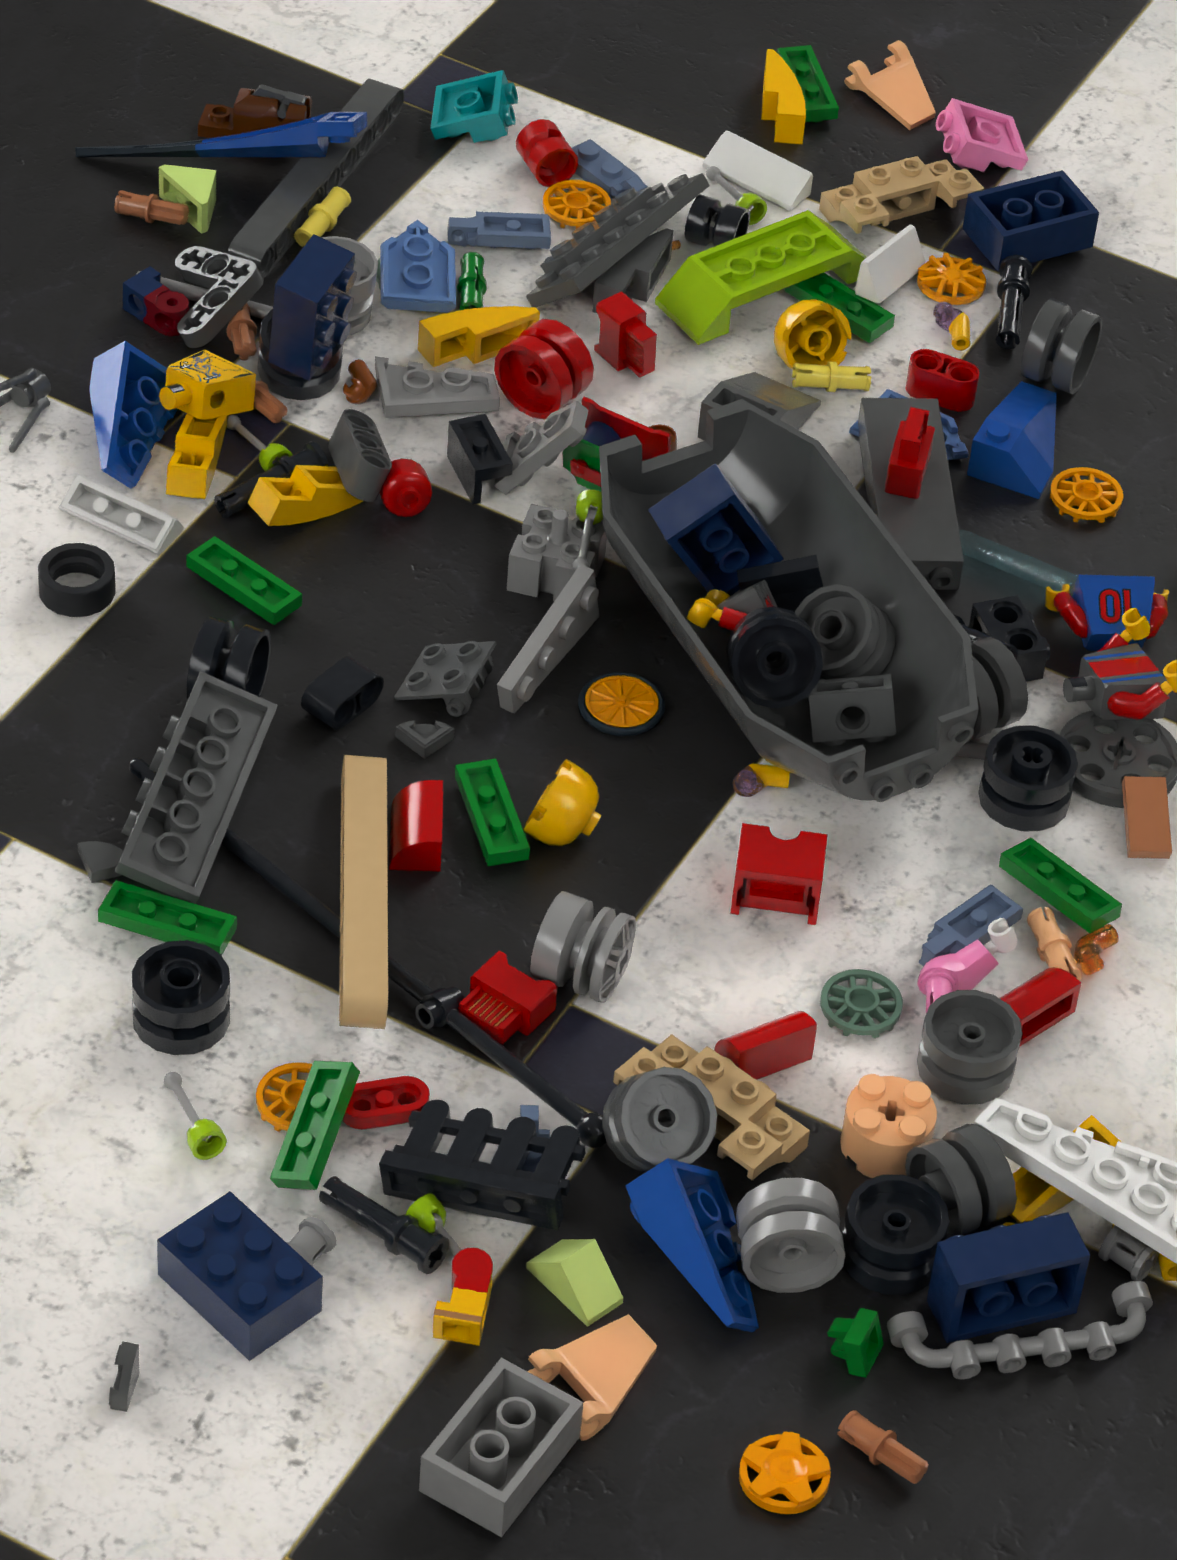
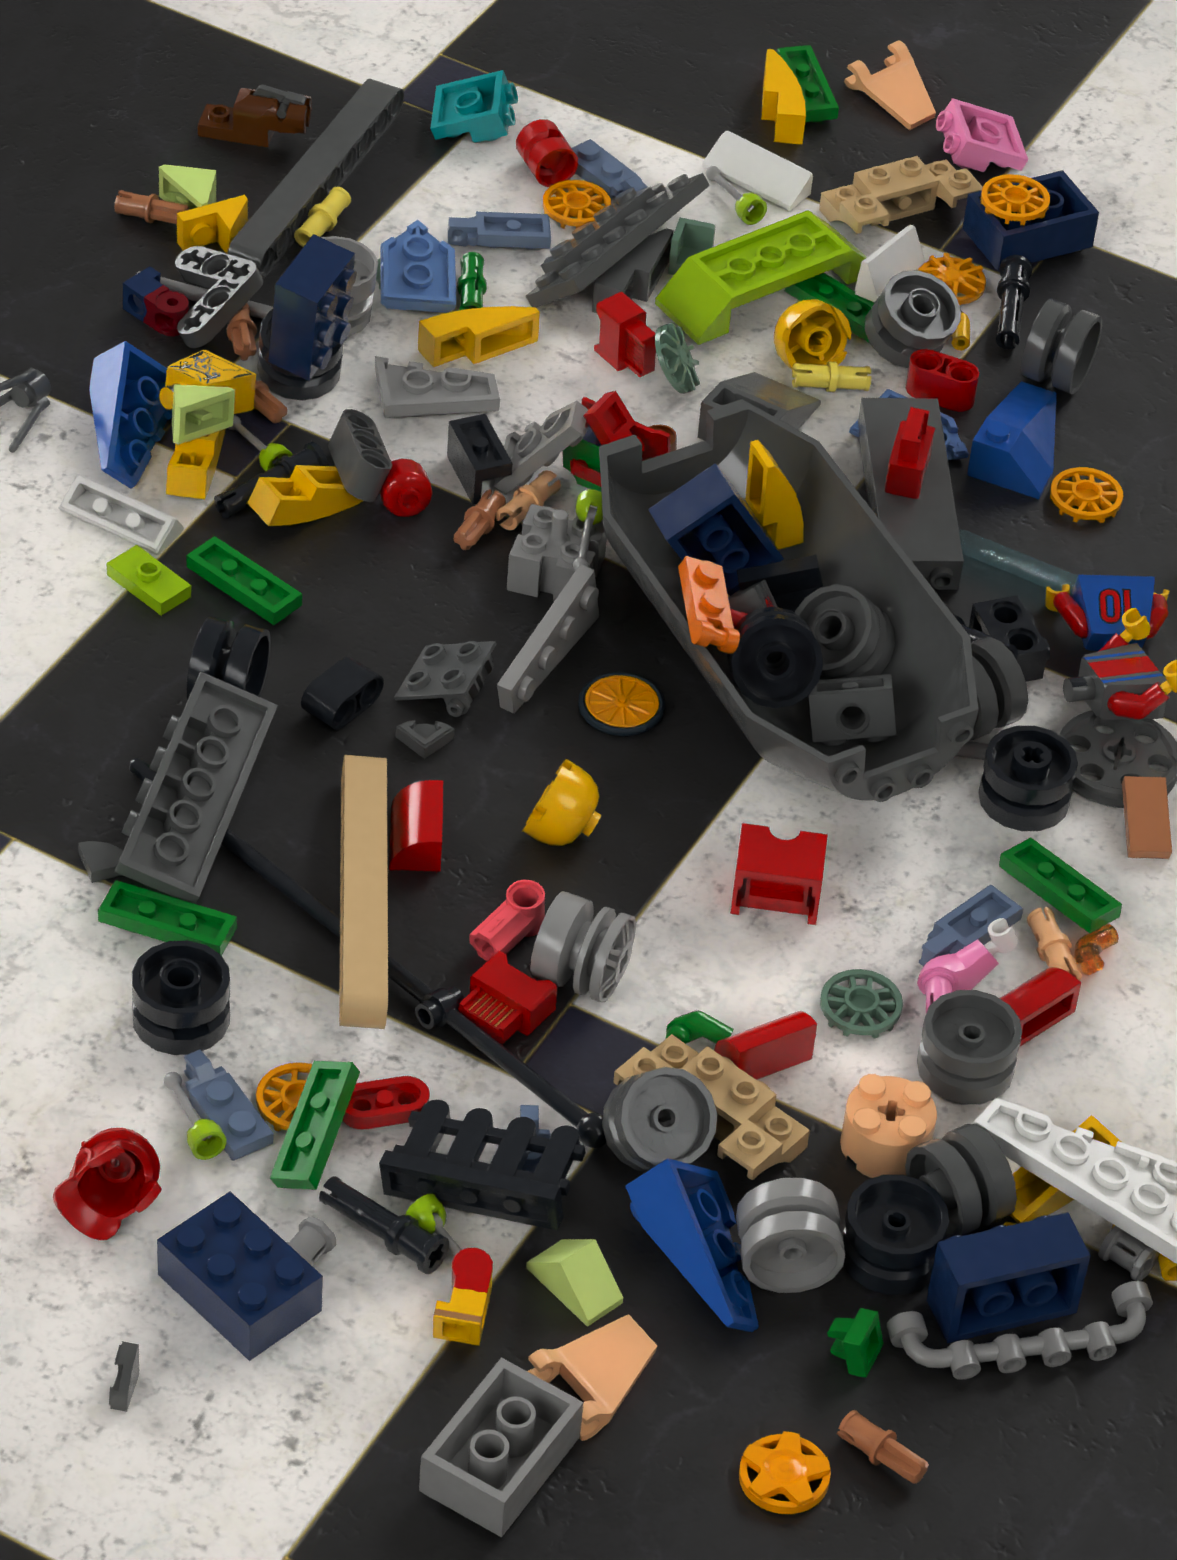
(76, 559): black tyre -> none
(109, 1182): none -> red helmet
(148, 580): none -> lime plate
(201, 411): none -> yellowish green slope
(212, 223): none -> yellow slope
(220, 1099): none -> sand blue hinge
(295, 139): blue plate -> none
(363, 383): dark orange arm -> none
(479, 519): none -> nougat axle
(492, 812): green plate -> none
(512, 921): none -> coral piece
(535, 493): none -> light nougat pin
(544, 368): red wheel -> none
(610, 419): none -> red plate
(676, 358): none -> sand green wheel
(689, 239): none -> sand green panel
(698, 1025): none -> green arm
(707, 605): none -> orange plate
(729, 221): black wheel -> none
(757, 777): arm -> none
(773, 498): none -> yellow slope
(912, 315): none -> dark grey wheel
(1015, 198): none -> light orange wheel

